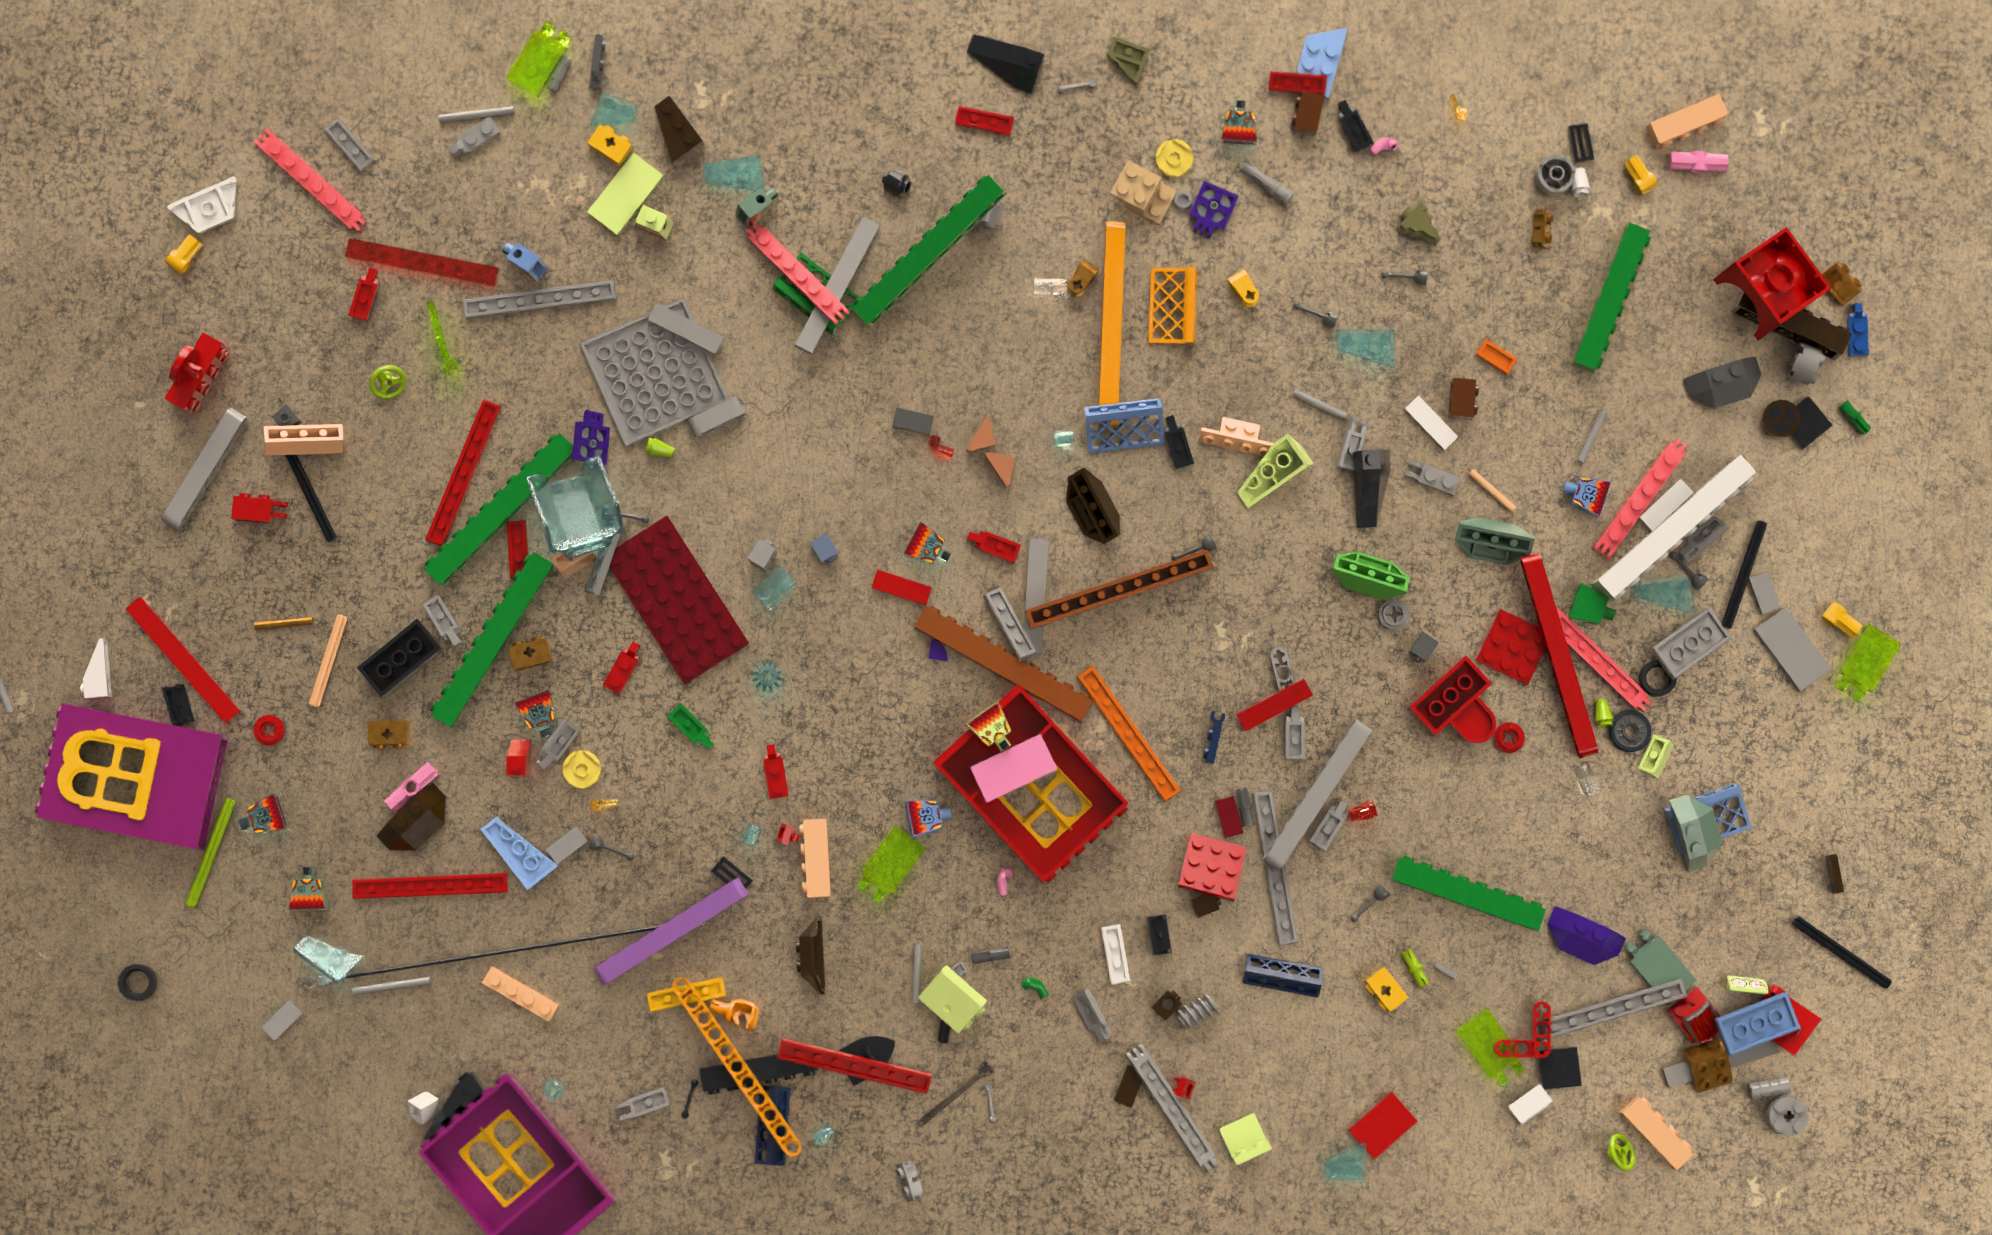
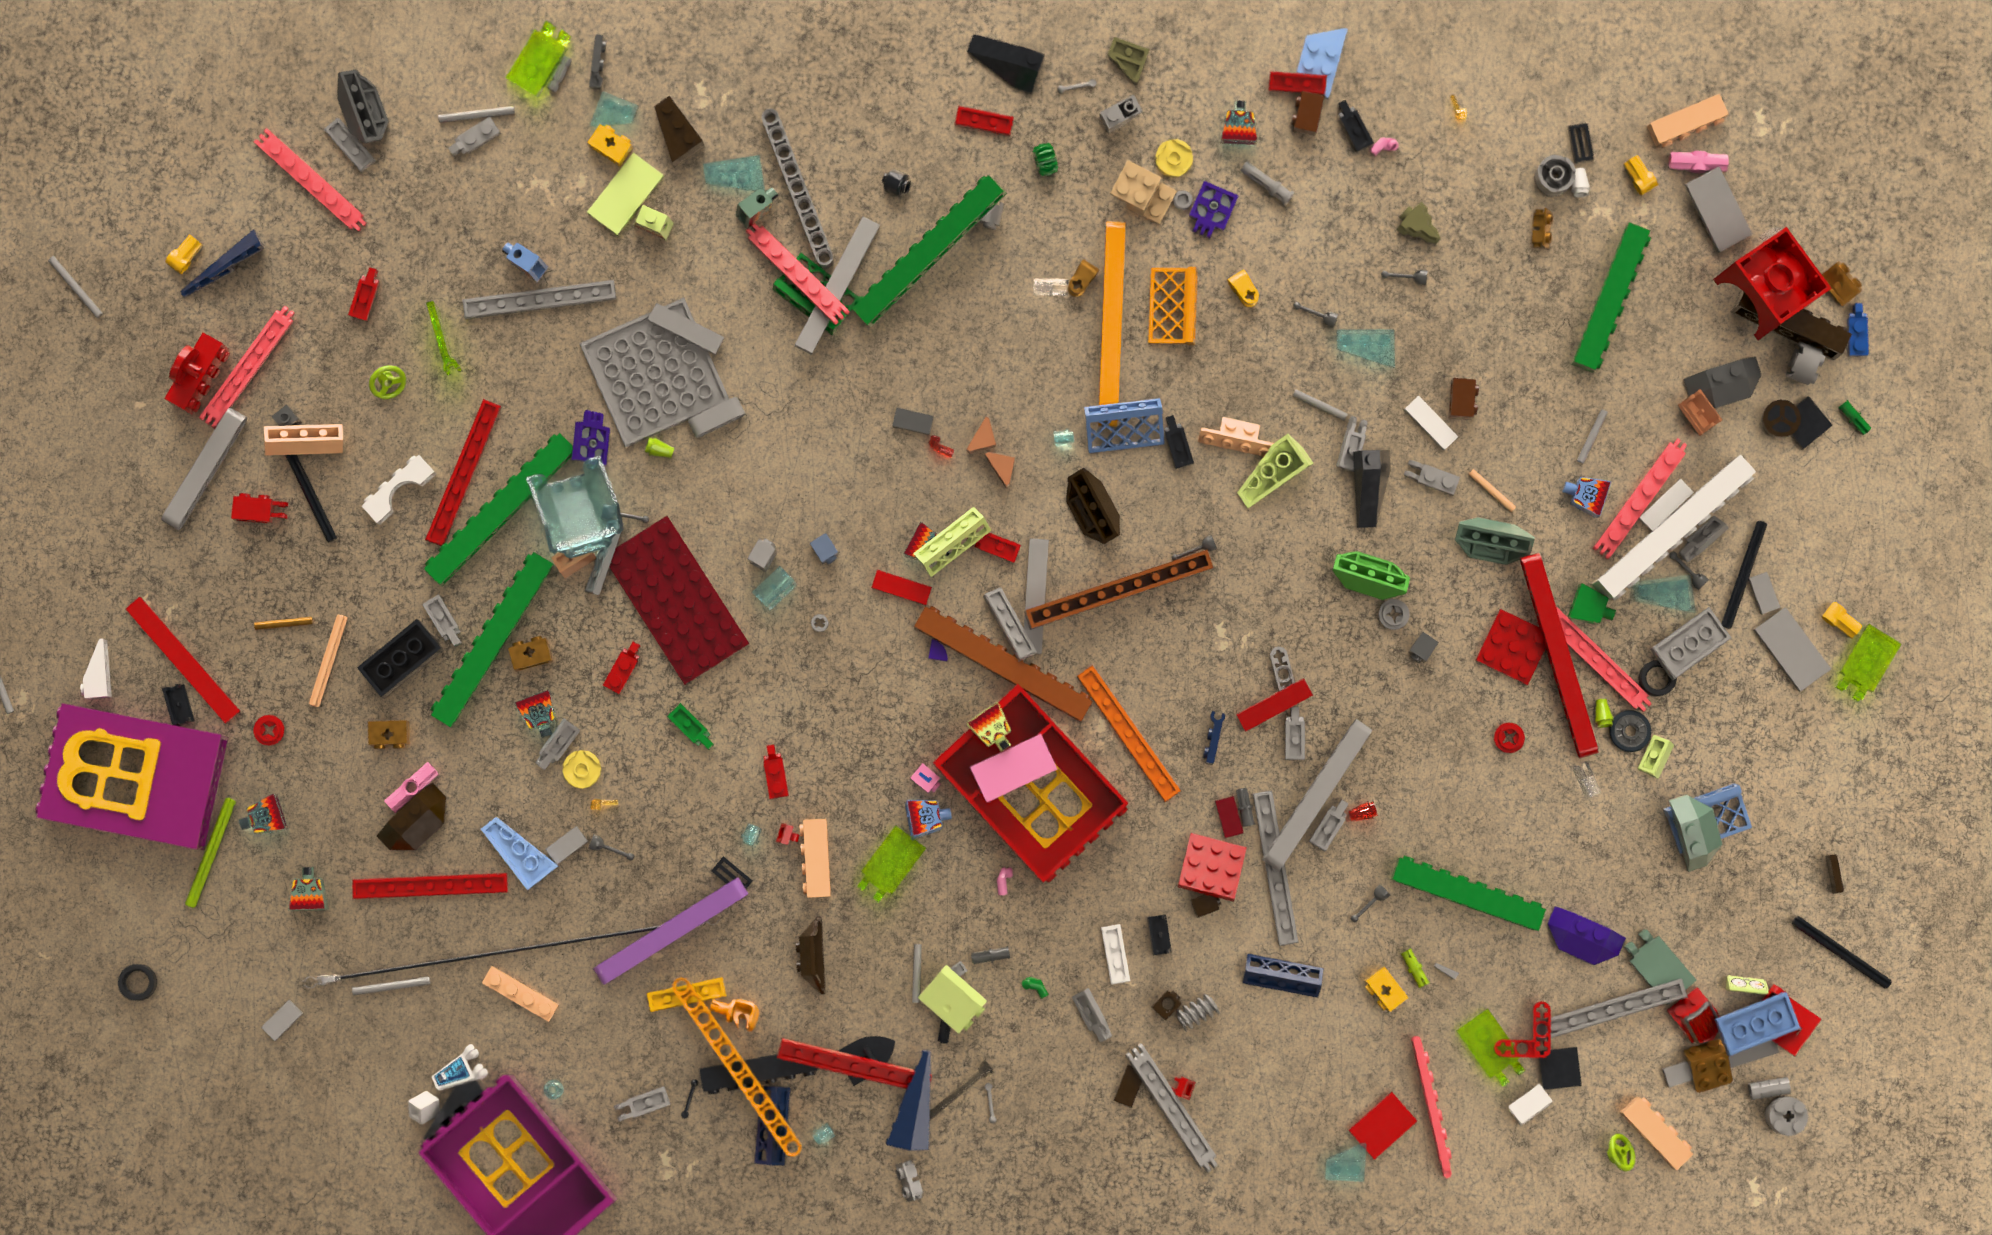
(75, 287): none -> light grey bar
(208, 207): white wing -> none
(221, 267): none -> dark blue wedge
(248, 366): none -> coral hinge
(330, 961): clear light blue wing -> none
(361, 107): none -> dark grey wedge
(380, 504): none -> white arch
(421, 262): clear red tile -> none
(459, 1071): none -> flag
(517, 545): red tile -> none
(519, 758): red slope -> none
(774, 675): clear light blue gear -> none
(797, 179): none -> light grey beam
(820, 617): none -> light grey bush
(912, 1123): none -> dark blue wedge
(926, 779): none -> bright pink brick
(951, 539): none -> yellowish green fence
(1045, 159): none -> green gear
(1120, 114): none -> light grey slope
(1244, 1139): yellowish green bracket -> none
(1431, 1098): none -> coral hinge
(1457, 703): red brick -> none
(1496, 357): orange tile -> none
(1700, 412): none -> nougat hinge
(1718, 209): none -> light grey tile

